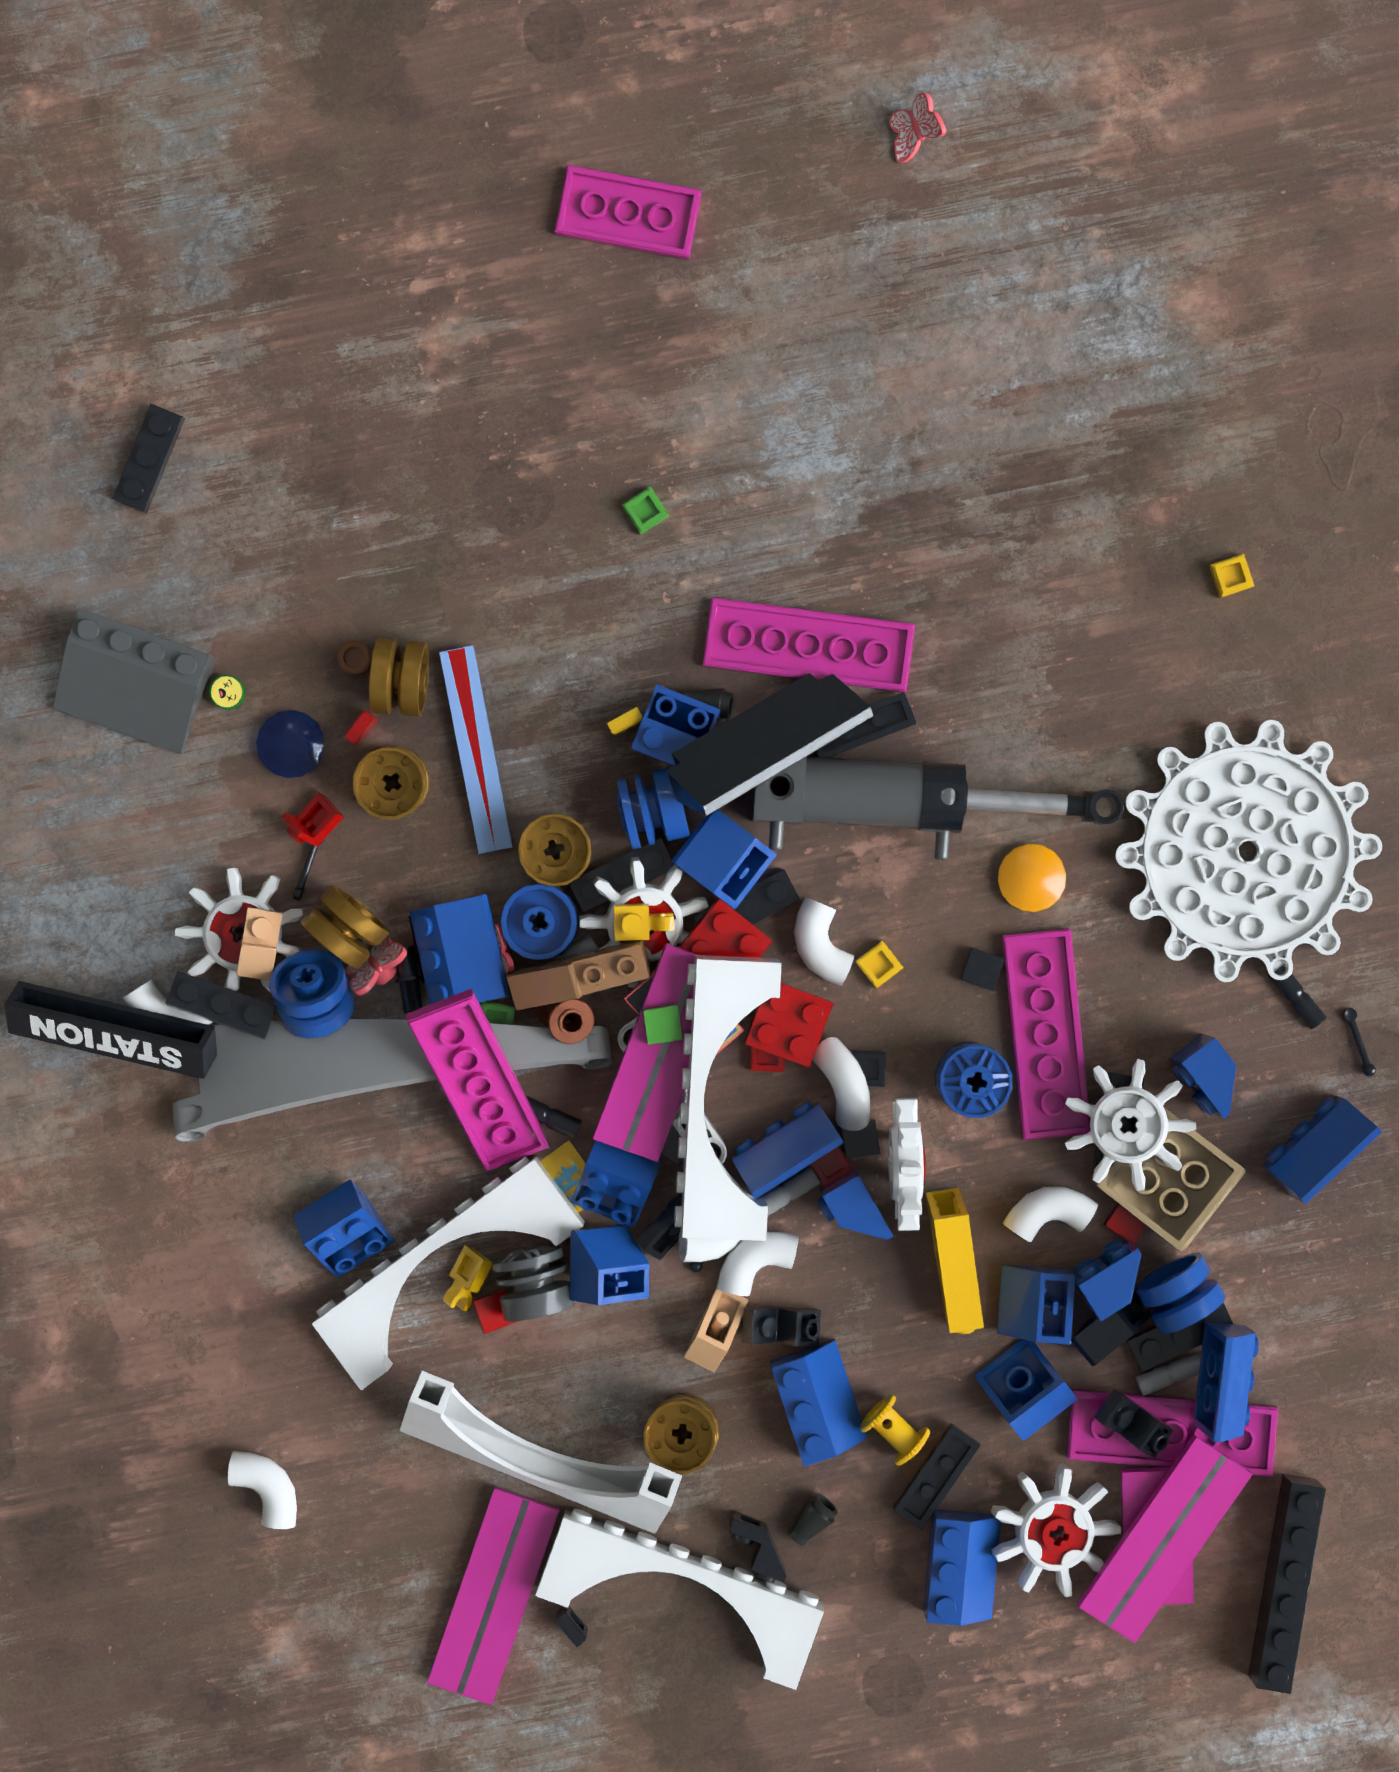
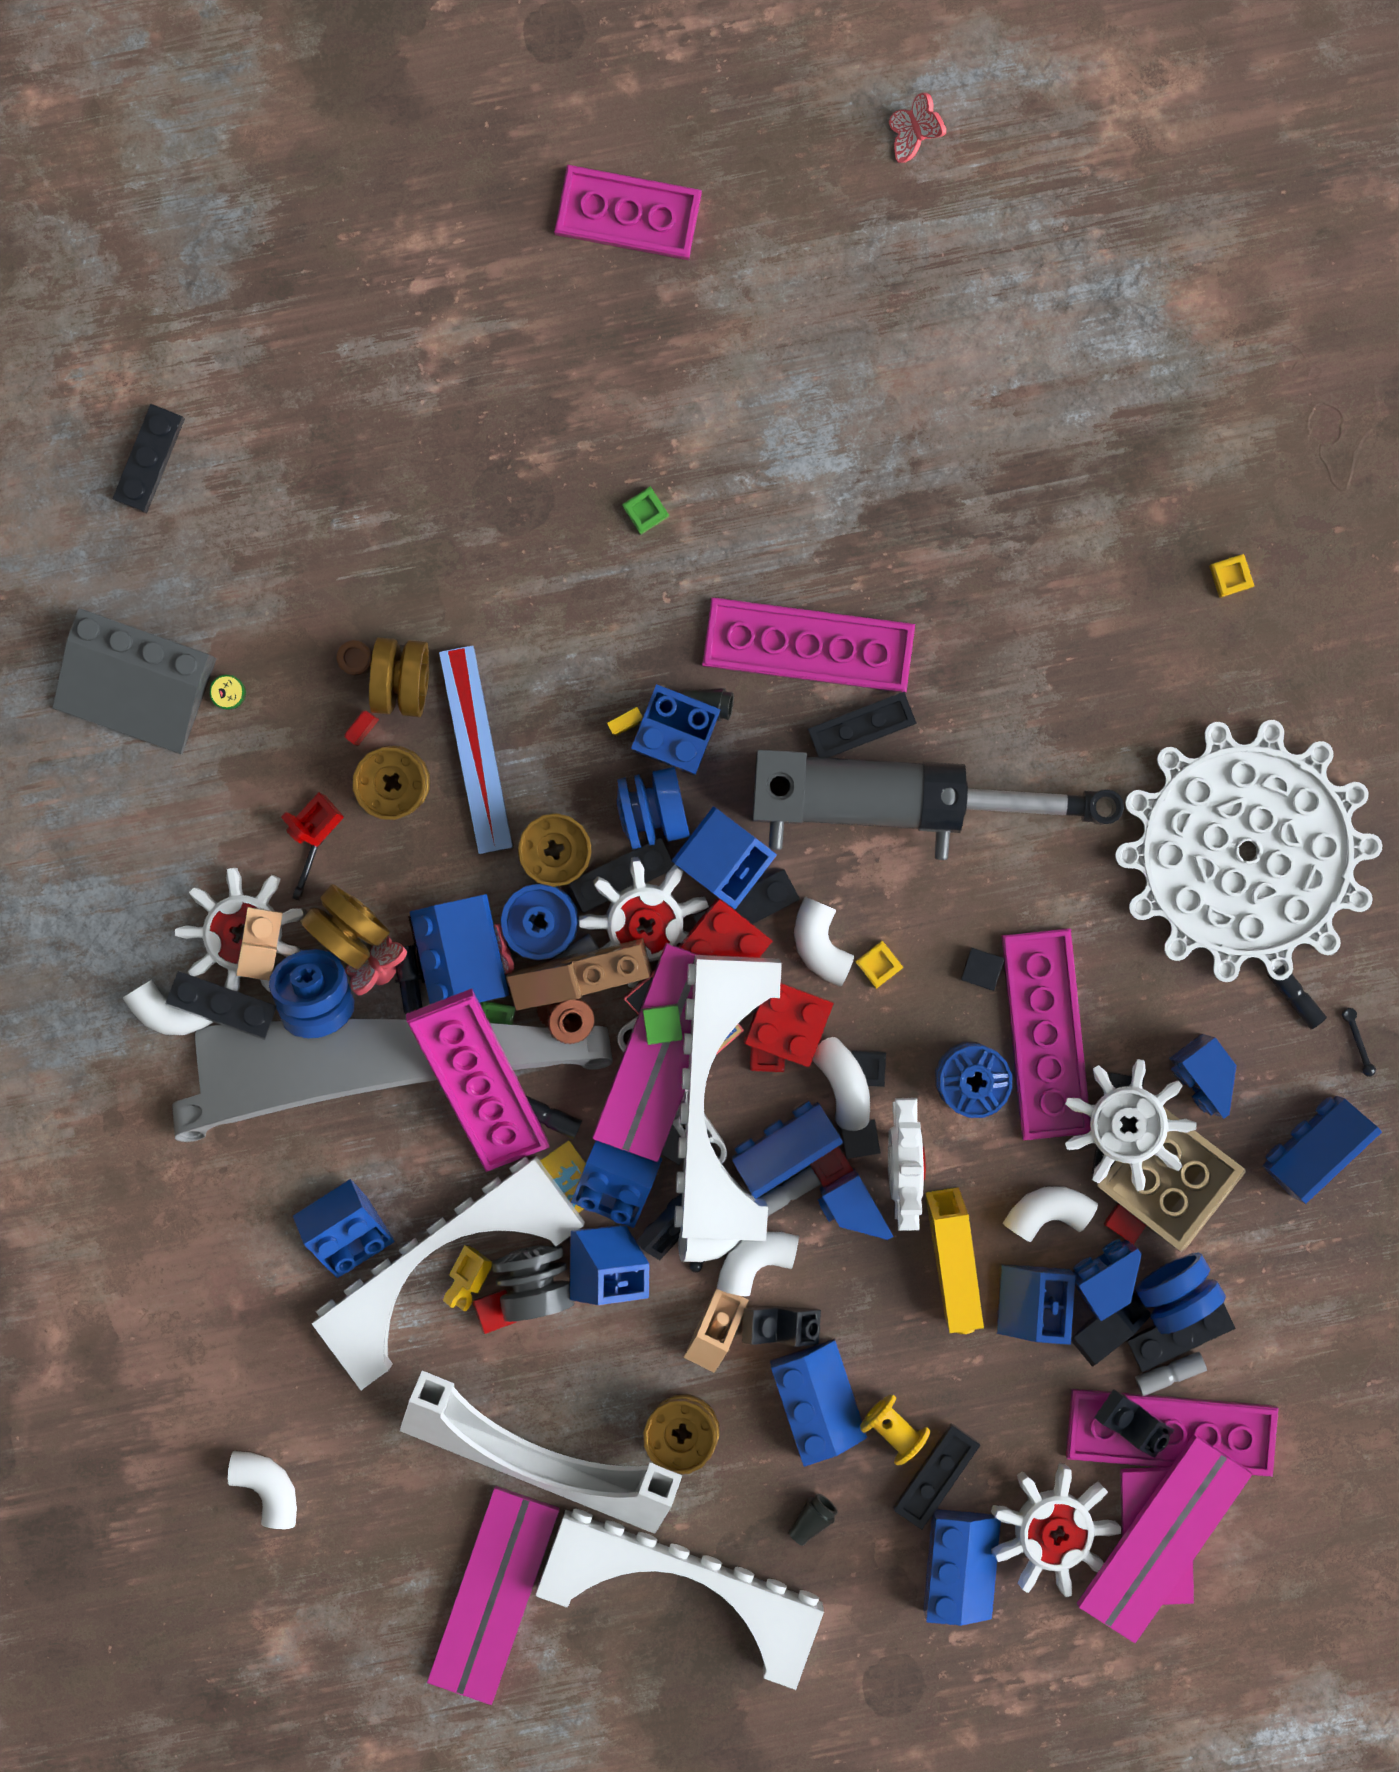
(111, 1029): black brick -> none
(290, 744): clear blue dish -> none
(571, 1625): black tile -> none
(634, 922): yellow plate -> none
(764, 741): black slope -> none
(766, 1558): black slope -> none
(1025, 1388): blue slope -> none
(1031, 877): light orange dish -> none
(1225, 1380): blue slope -> none
(1286, 1583): black brick -> none

